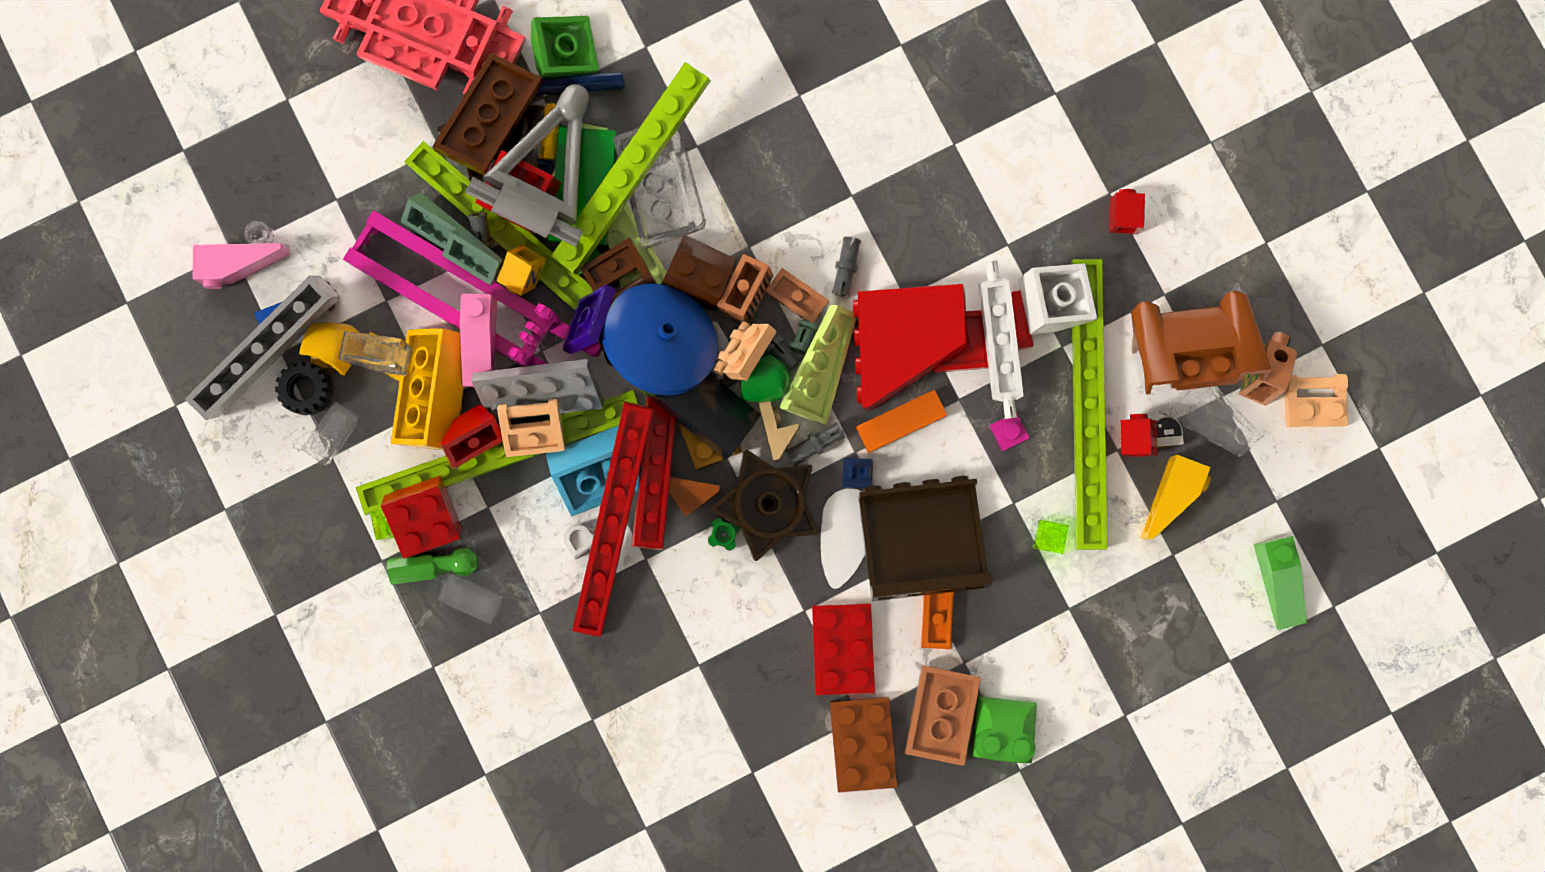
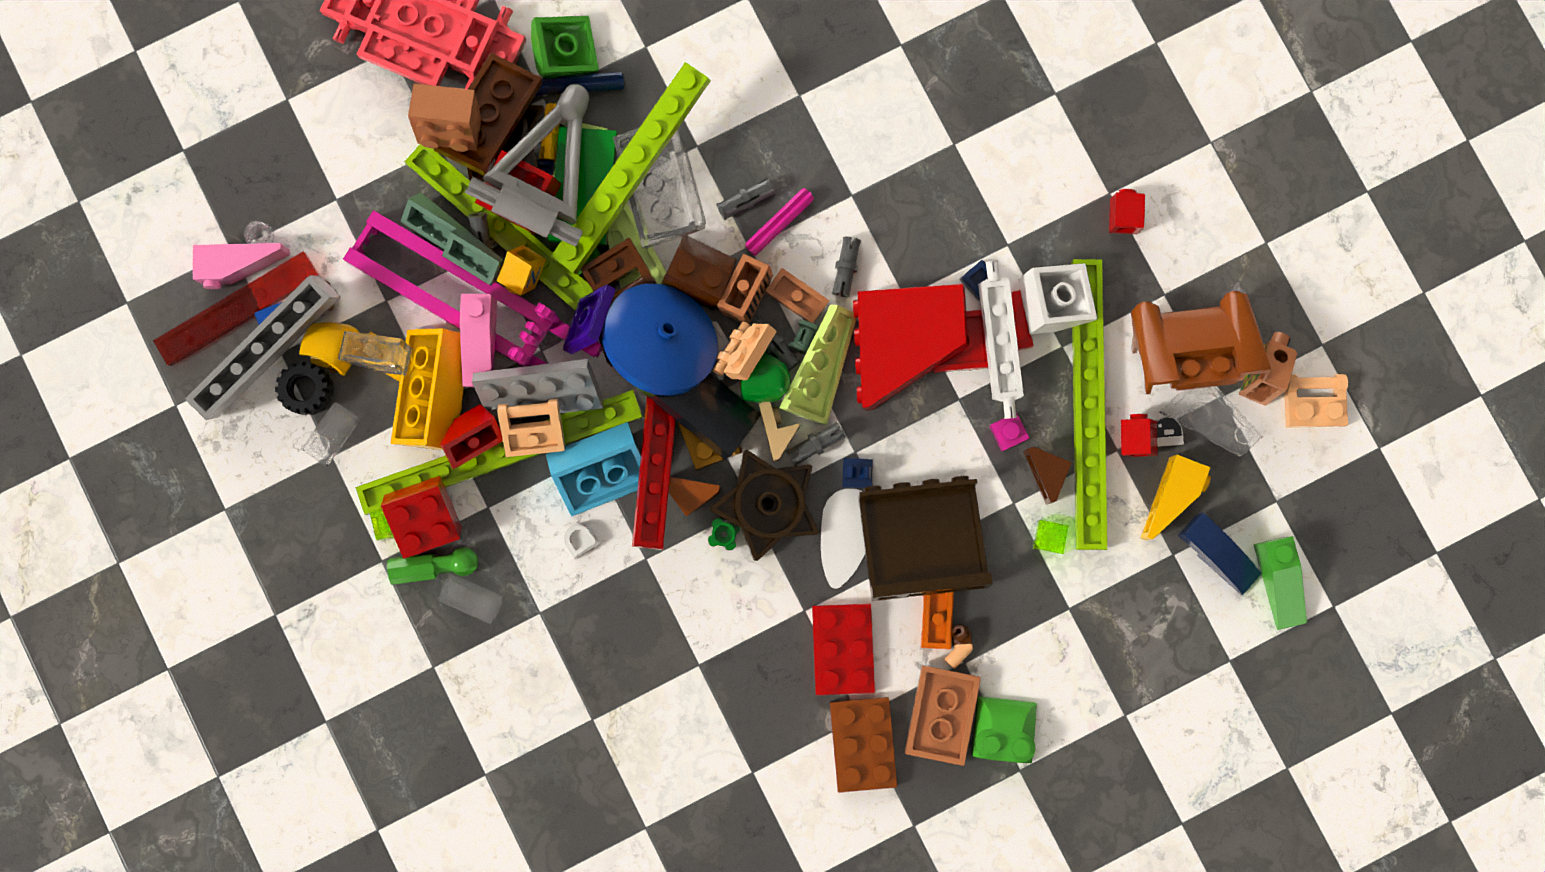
(234, 309): none -> clear red tile
(445, 117): none -> nougat brick
(612, 518): red tile -> none
(745, 199): none -> dark grey pin
(779, 221): none -> dark pink axle
(901, 421): orange tile -> none
(962, 646): none -> arm
(975, 276): none -> dark blue tile
(1048, 472): none -> reddish brown slope
(1220, 553): none -> dark blue slope

